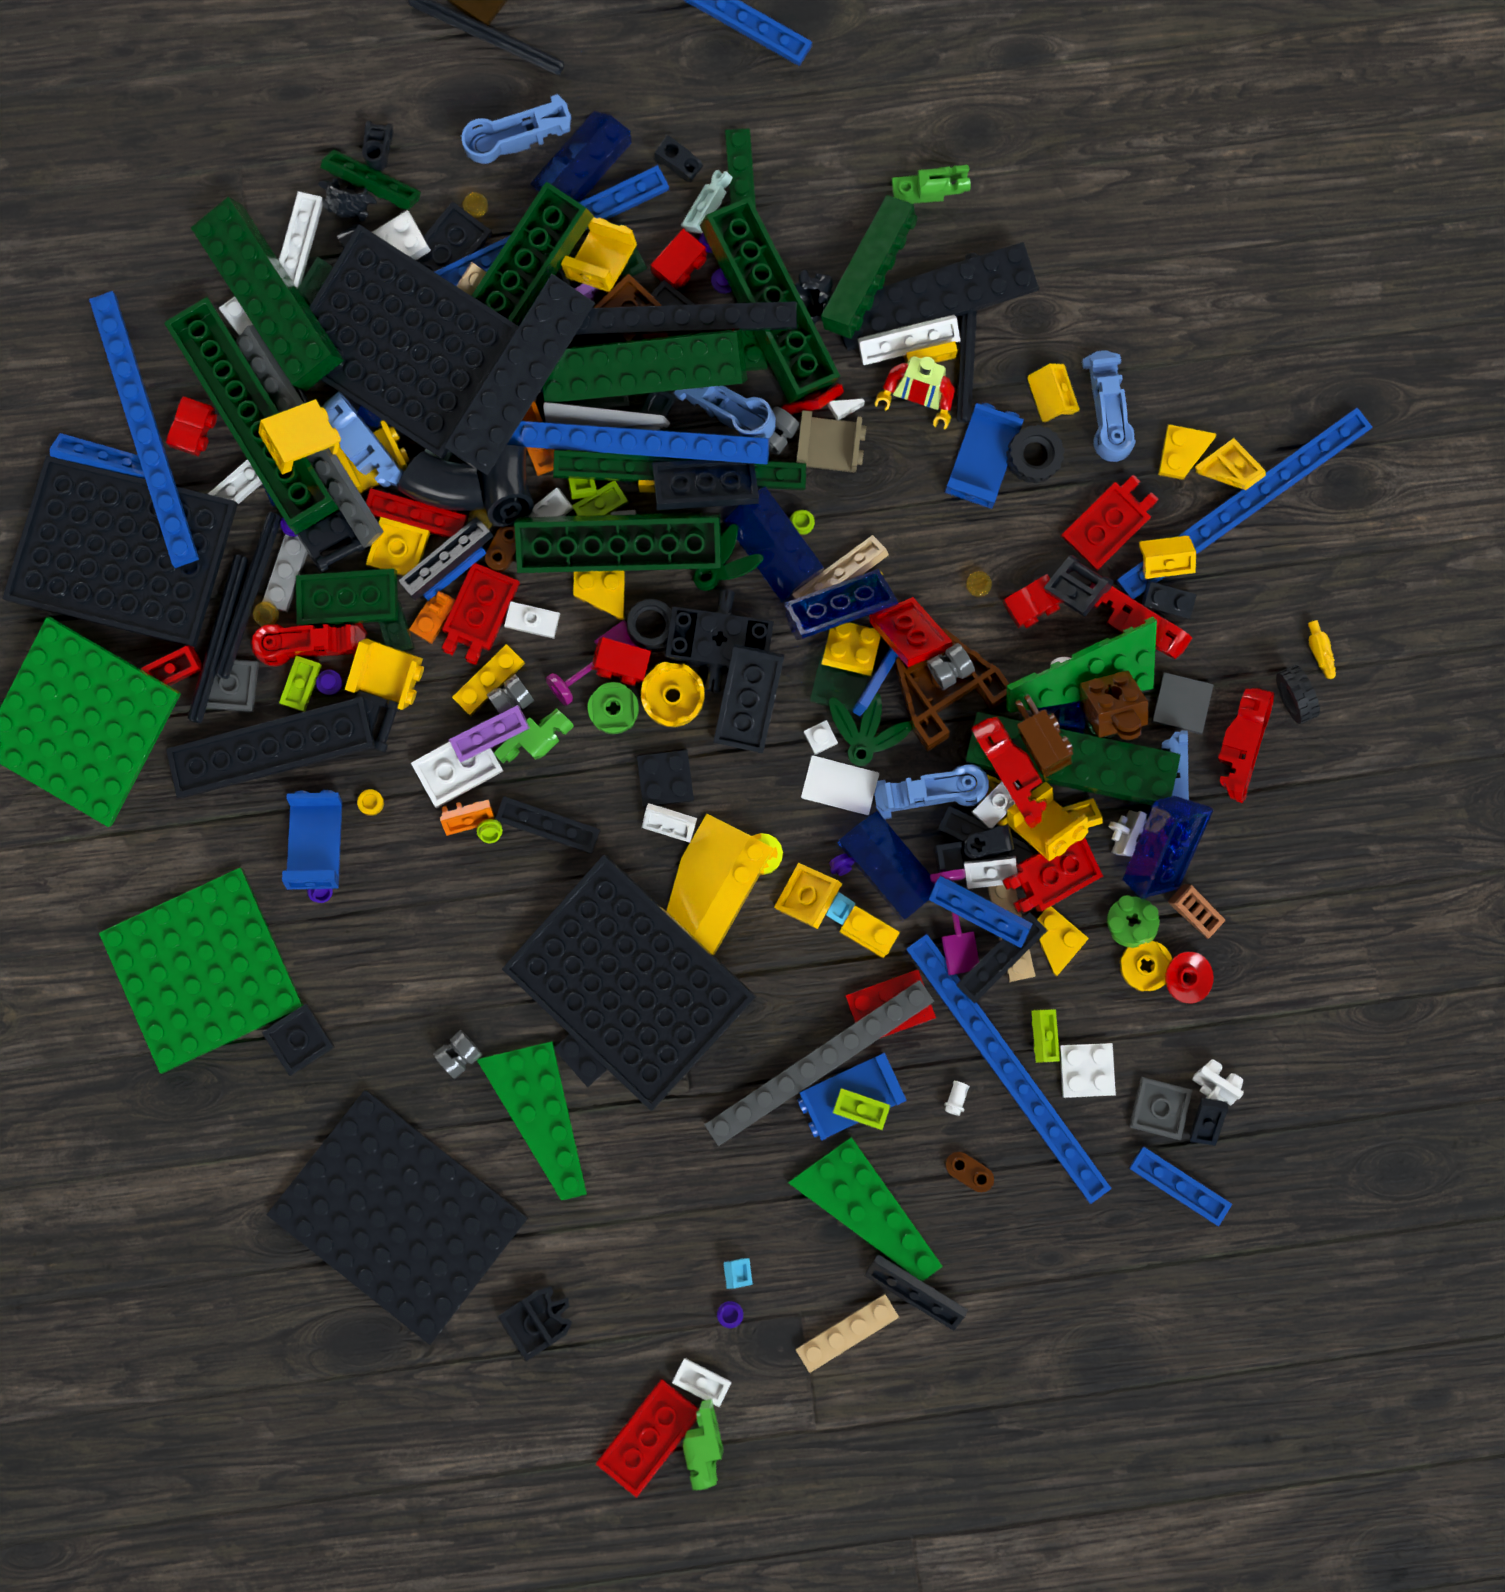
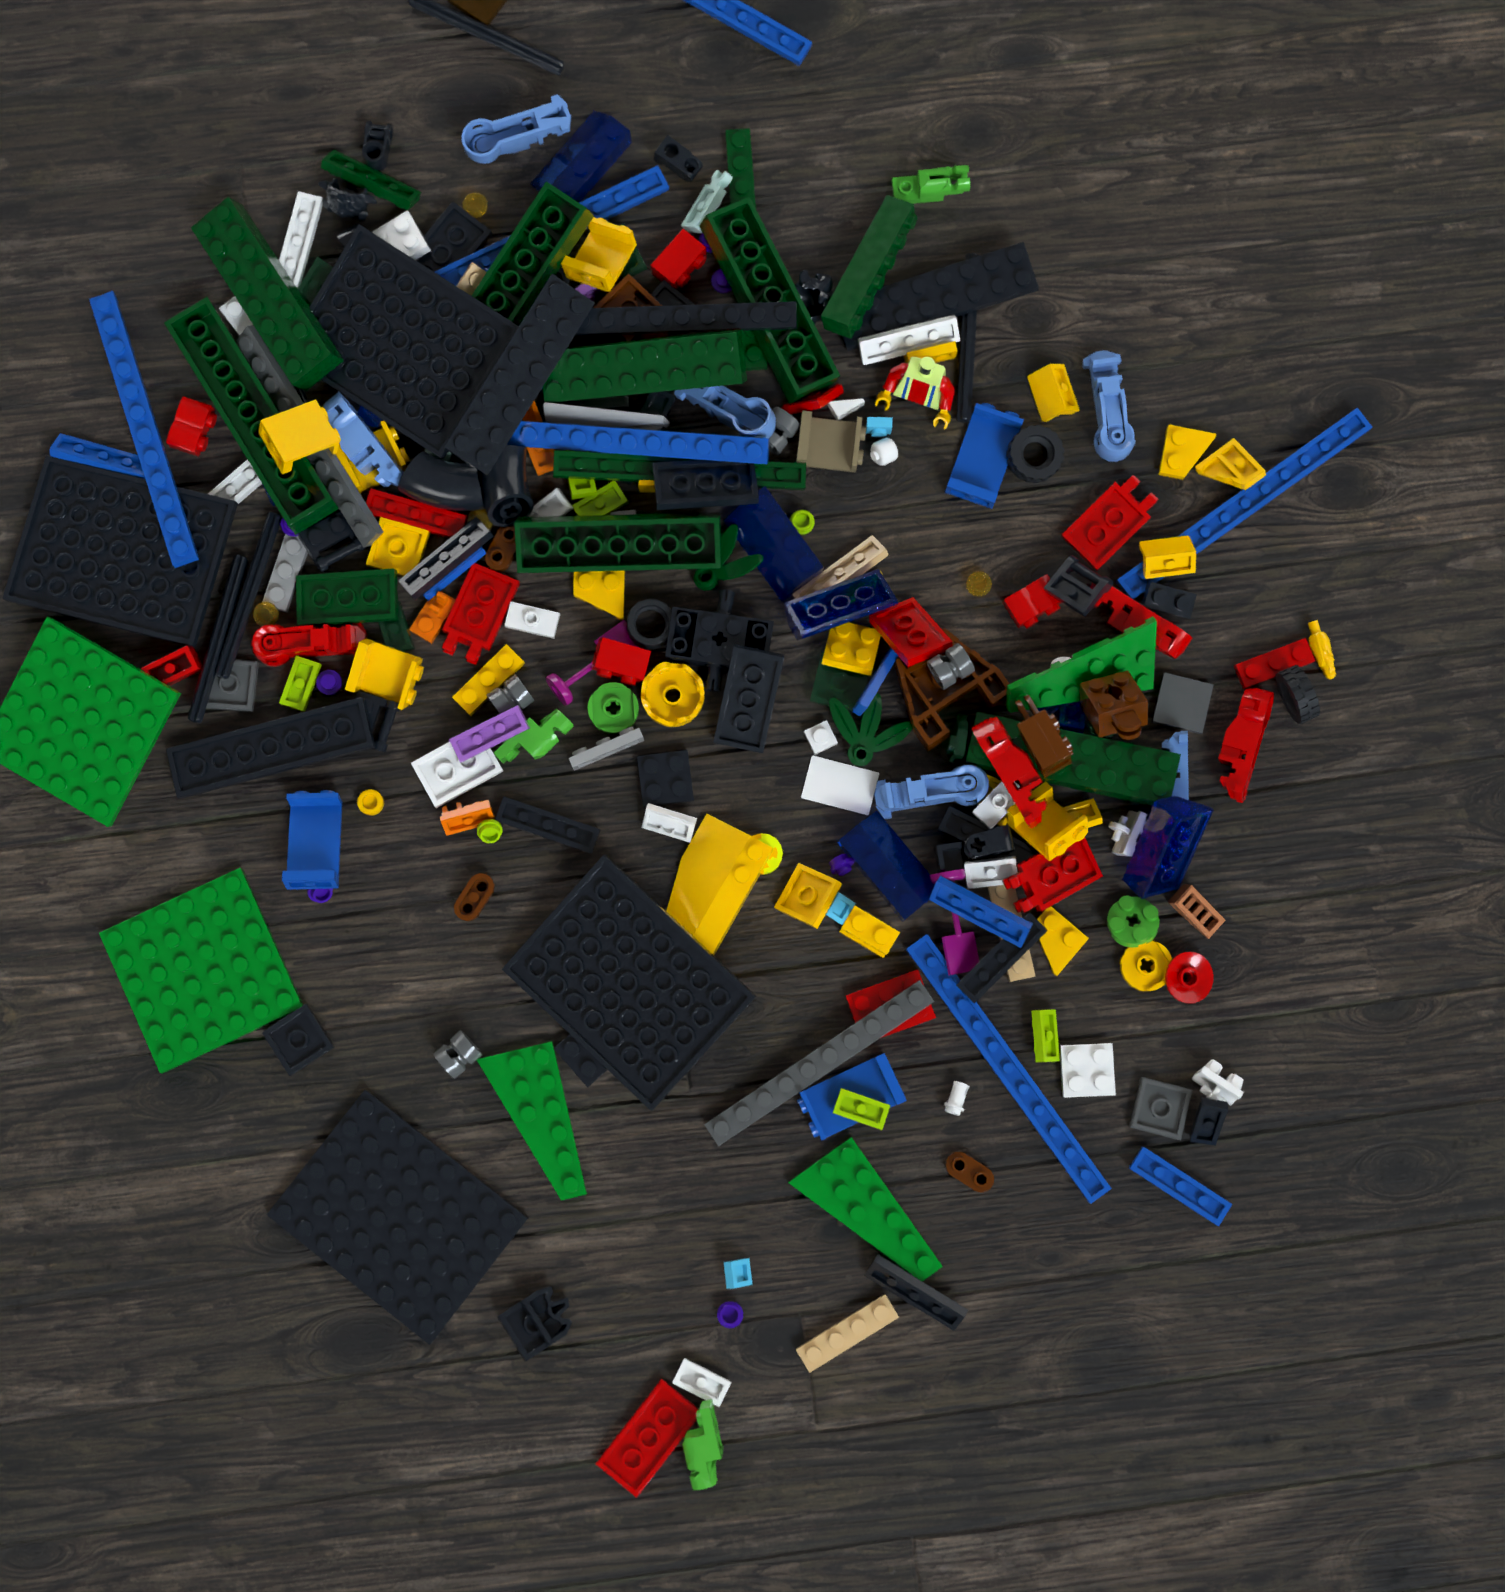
(473, 896): none -> reddish brown plate
(605, 748): none -> light grey plate
(879, 426): none -> medium azure plate
(884, 451): none -> white piece
(957, 742): none -> clear green wing
(1269, 664): none -> red plate

